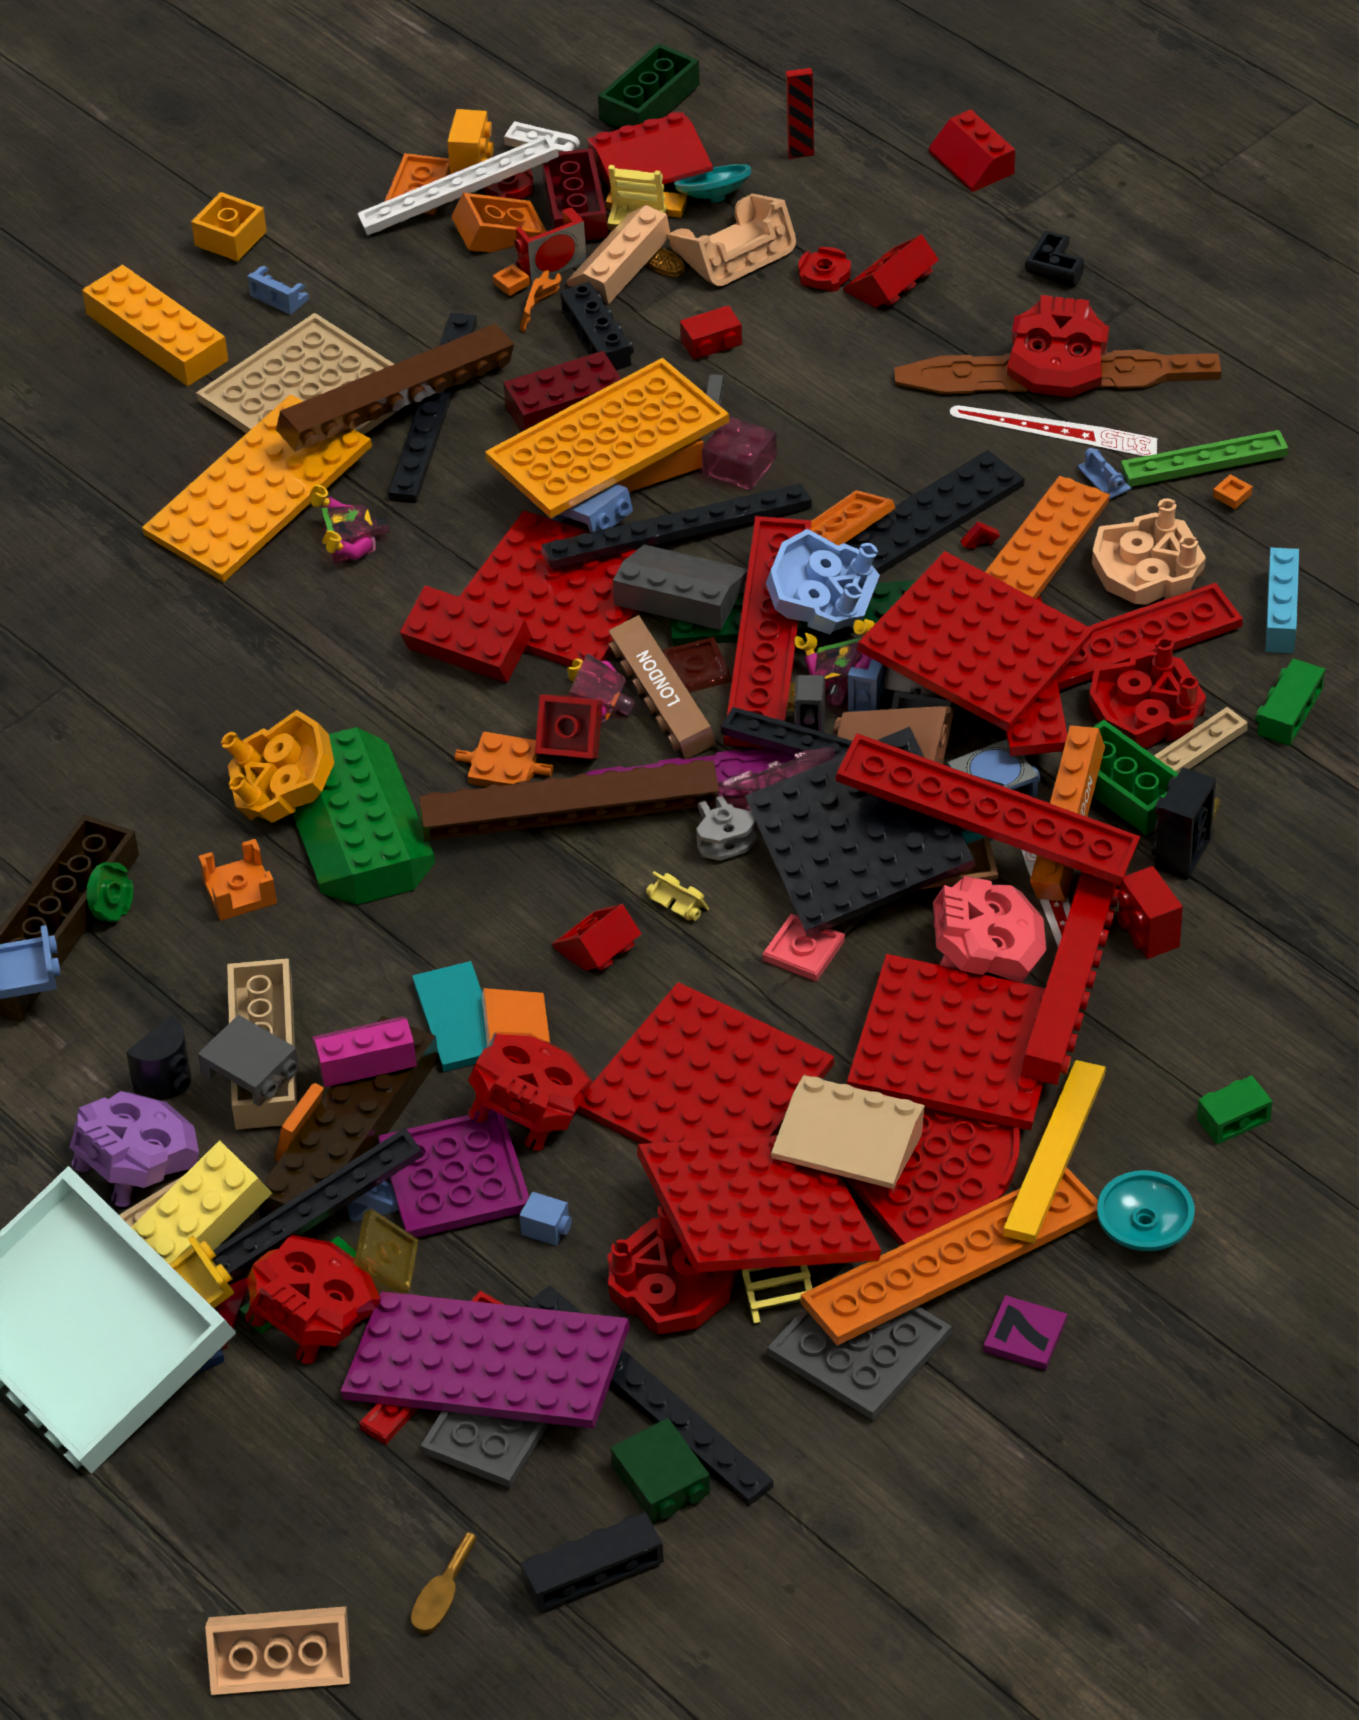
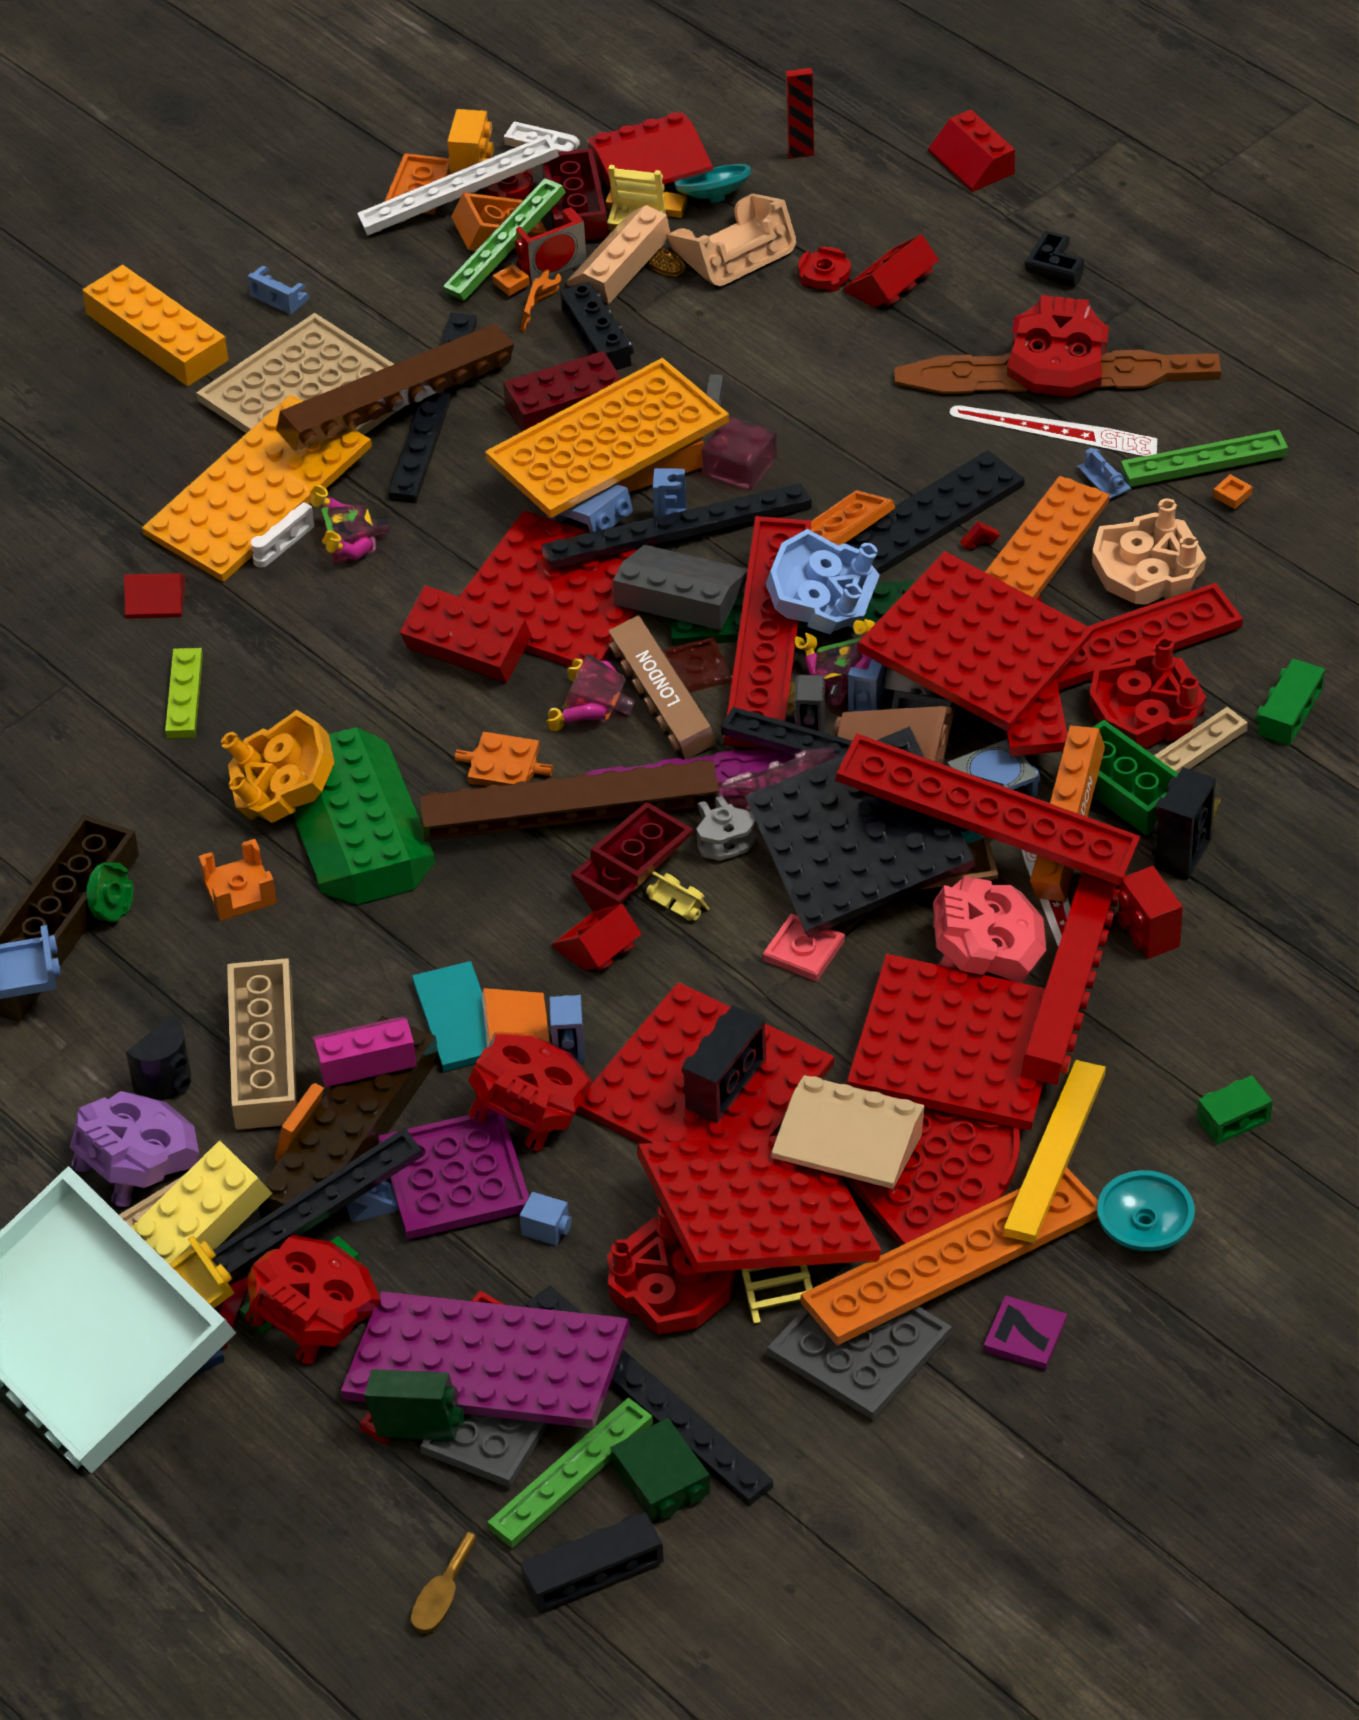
(154, 595): none -> red slope
(184, 693): none -> lime plate
(229, 226): light orange brick -> none
(249, 1058): dark grey panel -> none
(278, 1650): light nougat slope -> none
(282, 535): none -> white plate
(386, 1251): clear yellow tile -> none
(413, 1405): none -> dark green brick
(502, 240): none -> bright green plate
(567, 1474): none -> bright green plate
(568, 726): red brick -> none
(568, 1025): none -> medium blue brick
(629, 856): none -> dark red slope
(649, 87): dark green brick -> none
(669, 491): none -> medium blue hinge
(711, 332): red brick -> none
(724, 1063): none -> black brick
(1282, 600): medium azure brick -> none

